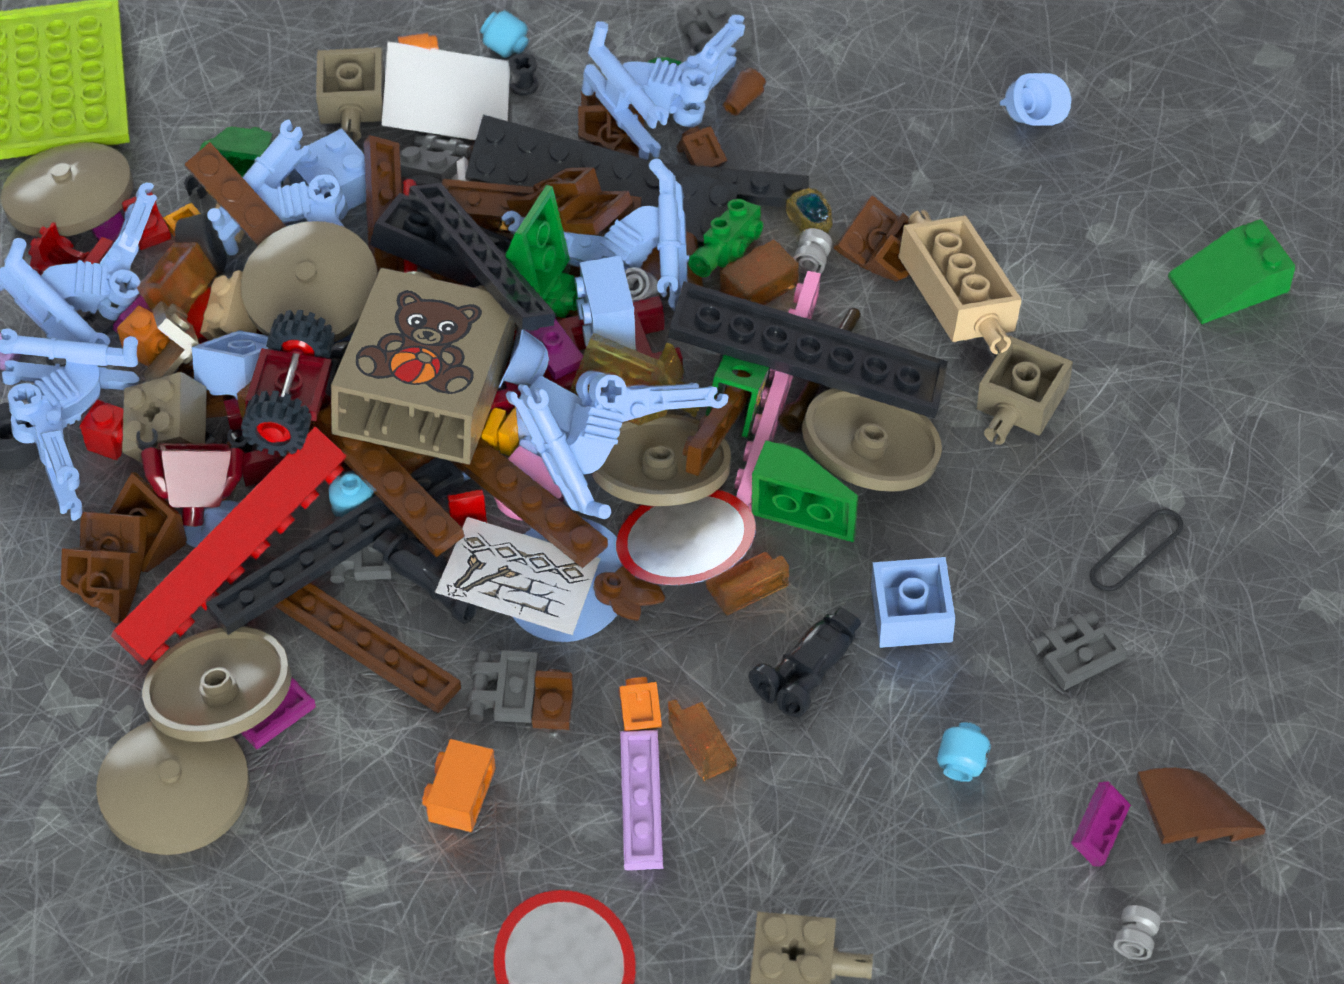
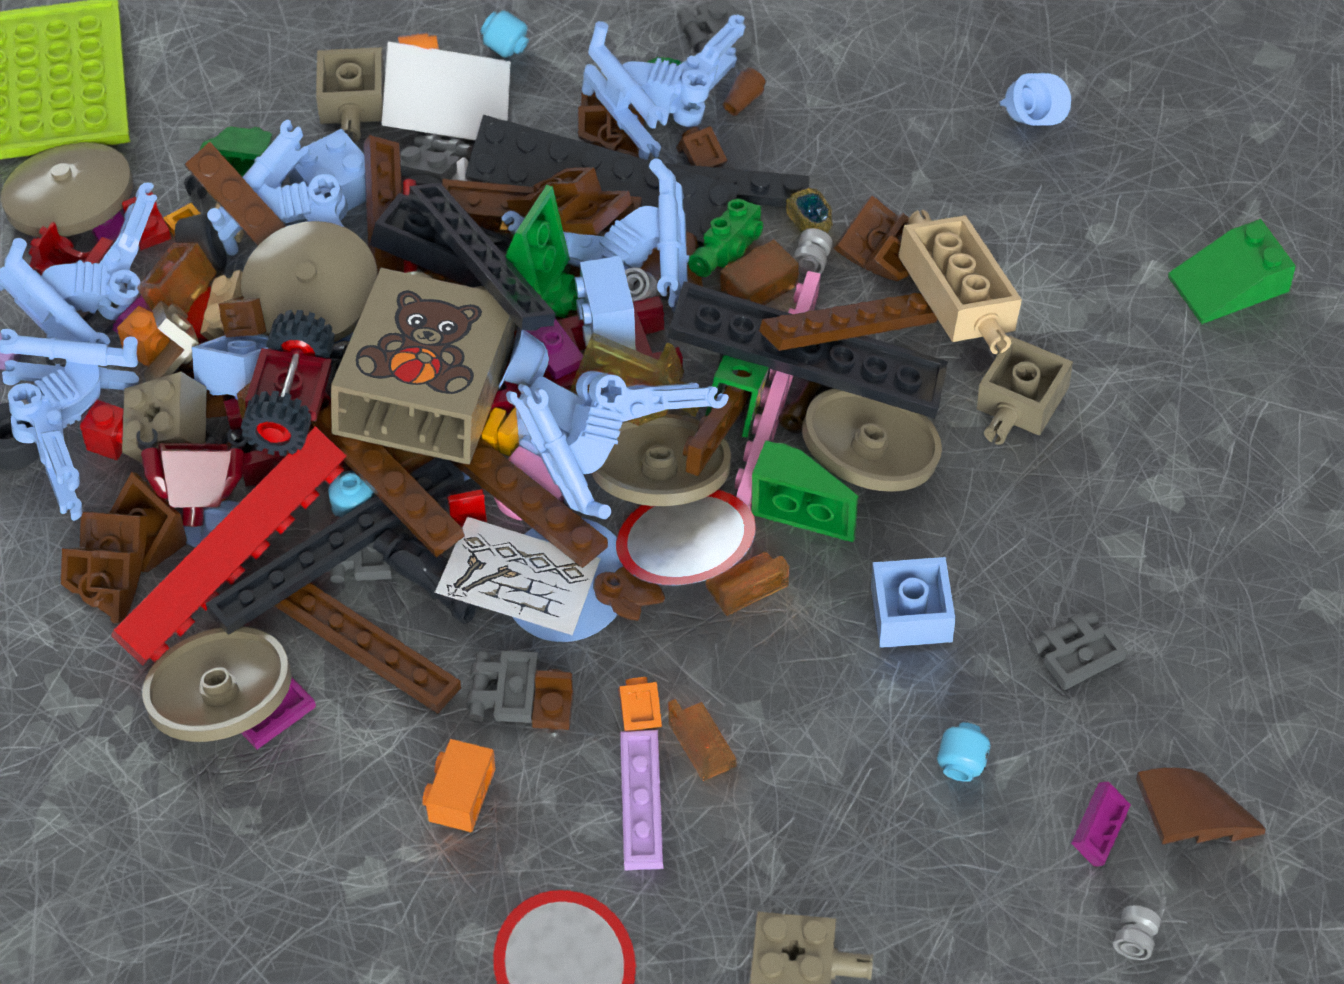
(171, 791): dark tan dish -> none
(242, 317): none -> reddish brown bracket
(523, 79): black bush -> none
(809, 661): black piece -> none
(847, 321): none -> reddish brown plate
(1144, 561): black piece -> none

